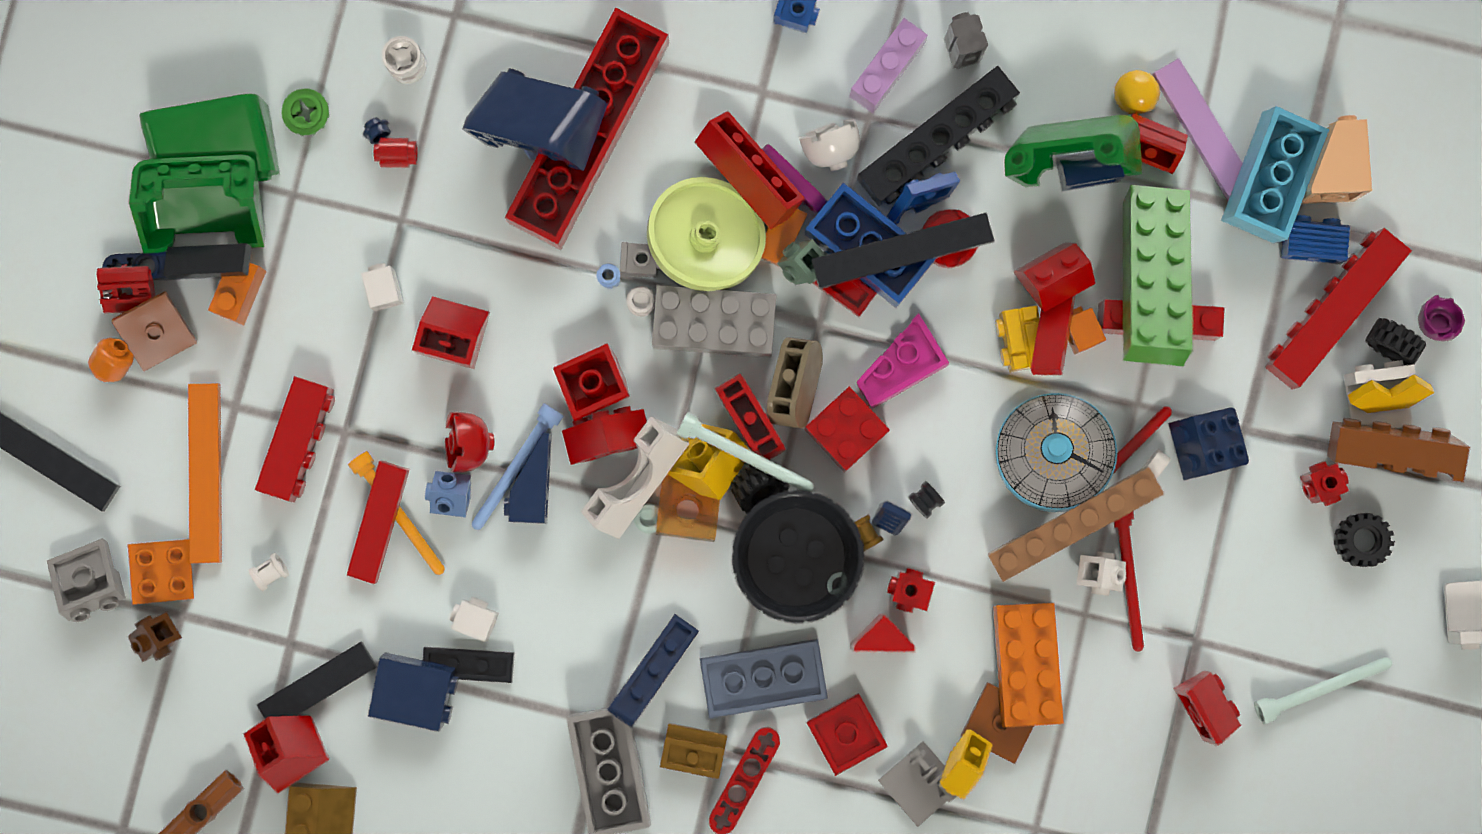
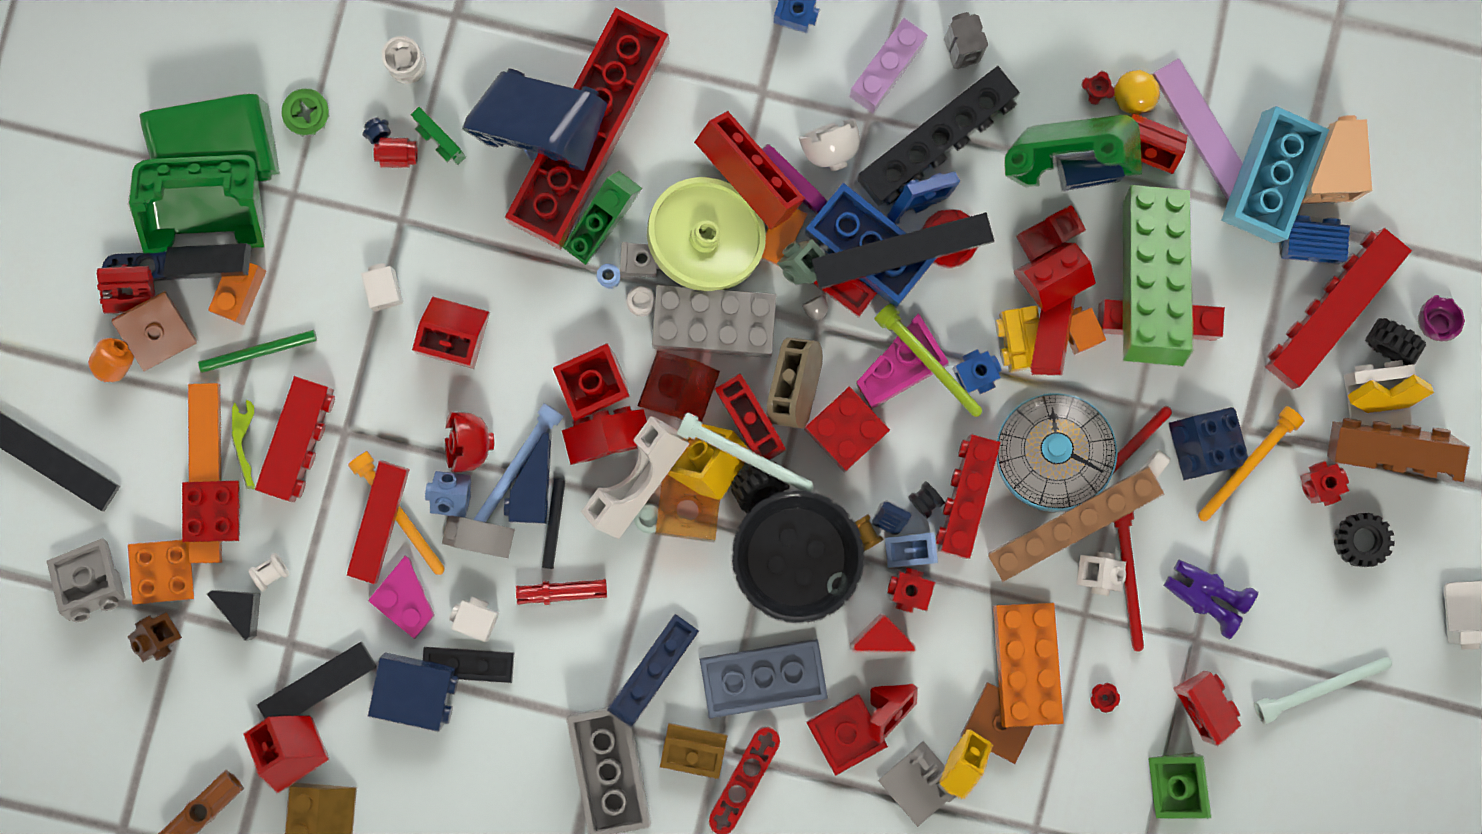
(210, 511): none -> red hinge
(239, 609): none -> black slope
(240, 424): none -> lime arm
(257, 351): none -> green bar
(404, 599): none -> dark pink wing
(429, 129): none -> green plate
(478, 536): none -> light grey brick
(553, 523): none -> black bar
(556, 592): none -> red pin
(602, 216): none -> green slope
(678, 387): none -> clear red slope
(816, 308): none -> light grey hinge
(890, 318): none -> lime piece
(891, 707): none -> red slope
(911, 550): none -> light blue slope
(967, 375): none -> blue brick
(968, 497): none -> red brick
(1051, 232): none -> red slope
(1101, 79): none -> red plate
(1105, 705): none -> red plate
(1180, 786): none -> bright green slope
(1200, 592): none -> dark purple piece
(1287, 422): none -> light orange piece

